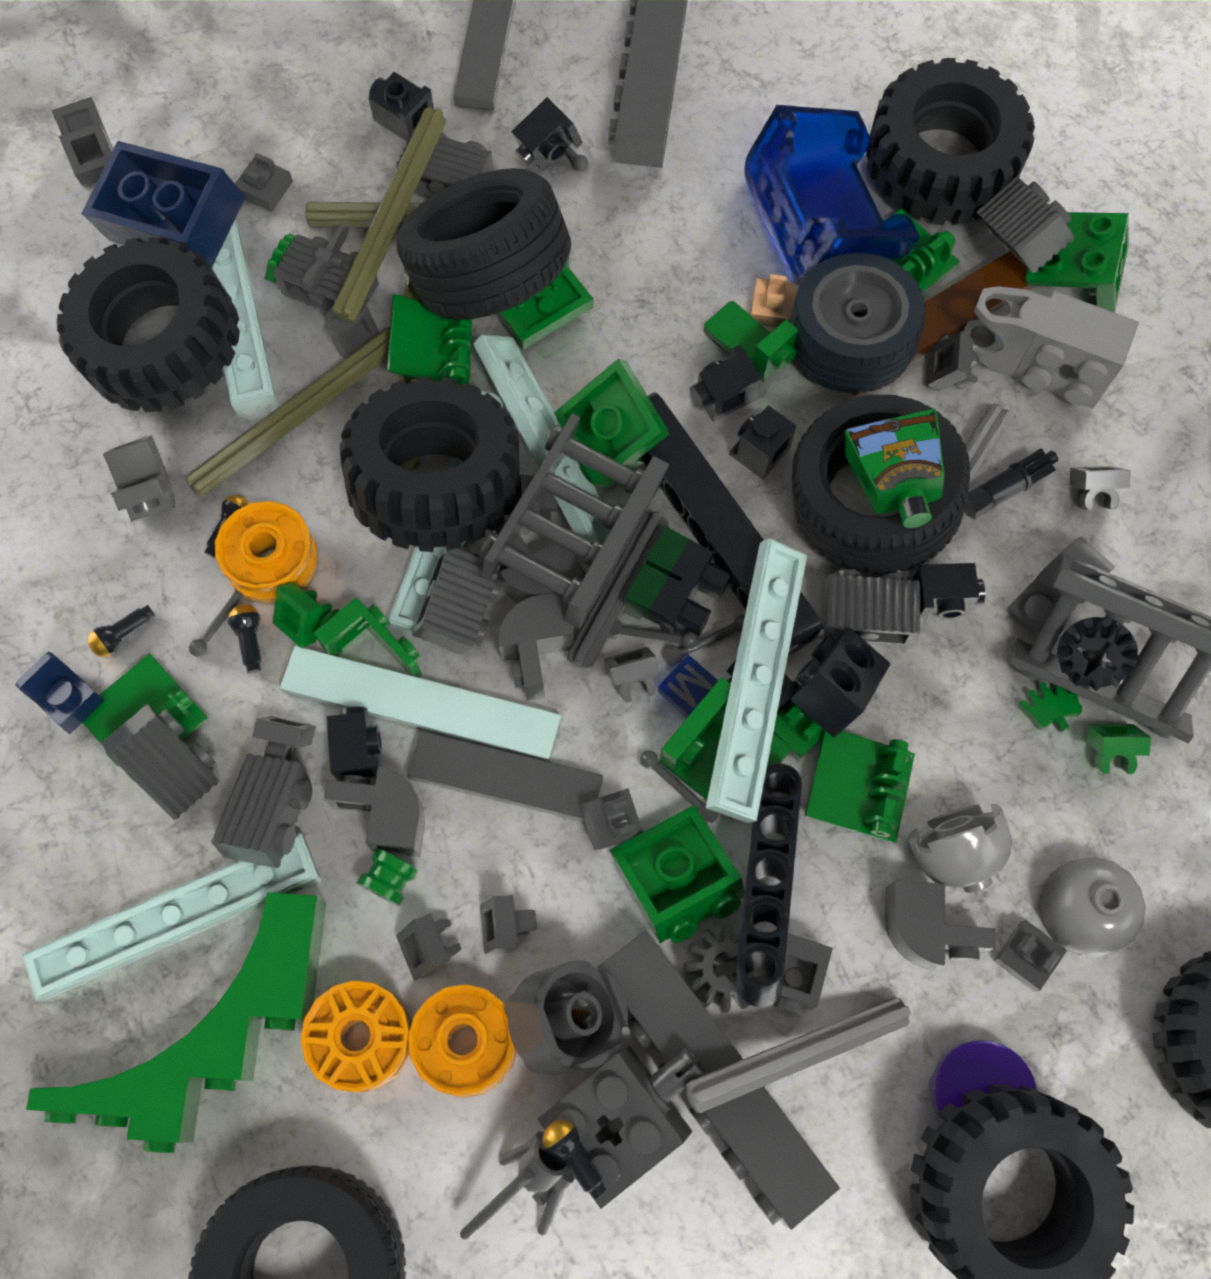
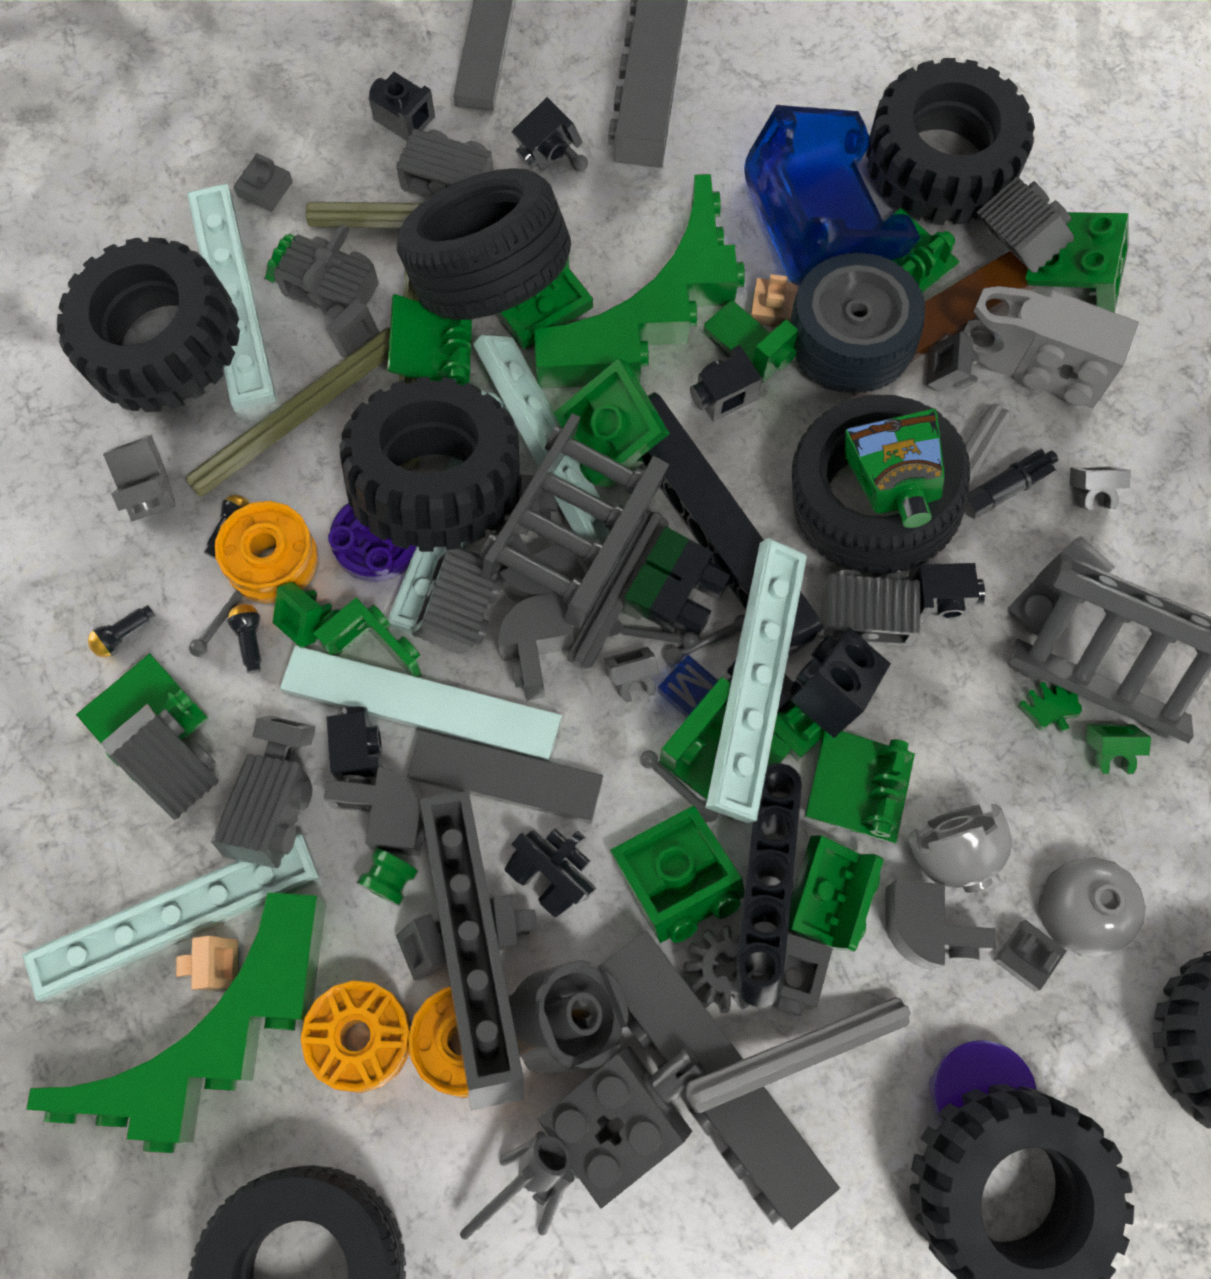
(59, 692): dark blue bracket -> none
(84, 139): dark grey brick -> none
(163, 197): dark blue brick -> none
(211, 963): none -> light nougat tile
(364, 553): none -> dark purple tile
(389, 215): olive axle -> none
(472, 952): none -> dark grey brick
(537, 855): none -> black hips
(563, 1142): black piece -> none
(611, 819): dark grey tile -> none
(658, 314): none -> green arch
(763, 441): black brick -> none
(833, 894): none -> green bracket
(1090, 635): black gear -> none

